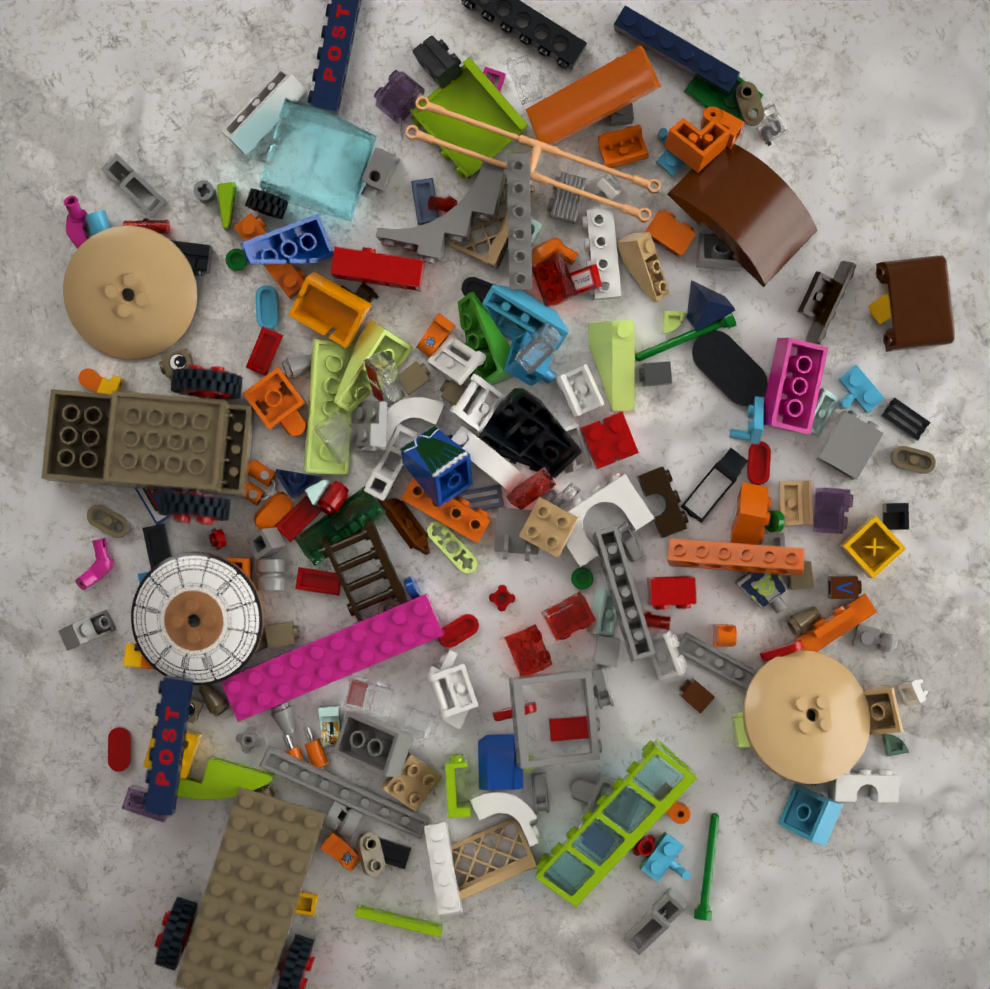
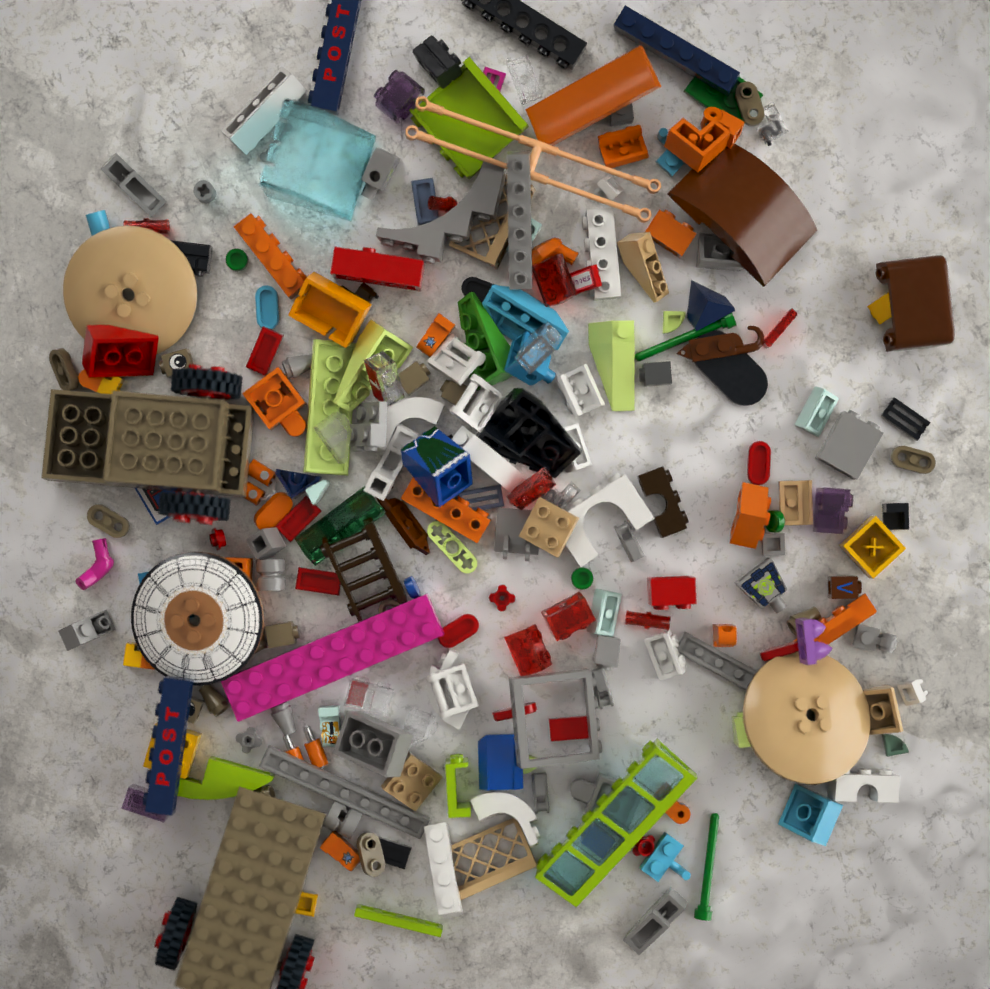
(64, 369): none -> dark tan plate
(76, 221): dark pink arm -> none
(118, 352): none -> red slope
(119, 749): red tile -> none
(157, 544): black tile -> none
(226, 198): lime slope -> none
(266, 203): black tyre -> none
(293, 244): blue wedge -> none
(333, 498): red brick -> none
(566, 204): light grey brick -> none
(609, 440): red piece -> none
(623, 594): light grey brick -> none
(696, 694): reddish brown brick -> none
(720, 346): none -> reddish brown plate
(729, 466): black piece -> none
(736, 557): orange brick -> none
(755, 425): medium azure plate -> none
(779, 328): none -> clear red tile
(794, 385): dark pink slope -> none
(804, 581): dark tan brick -> none
(810, 650): none -> medium lavender tile
(823, 299): dark brown bracket -> none
(859, 389): medium azure plate -> none

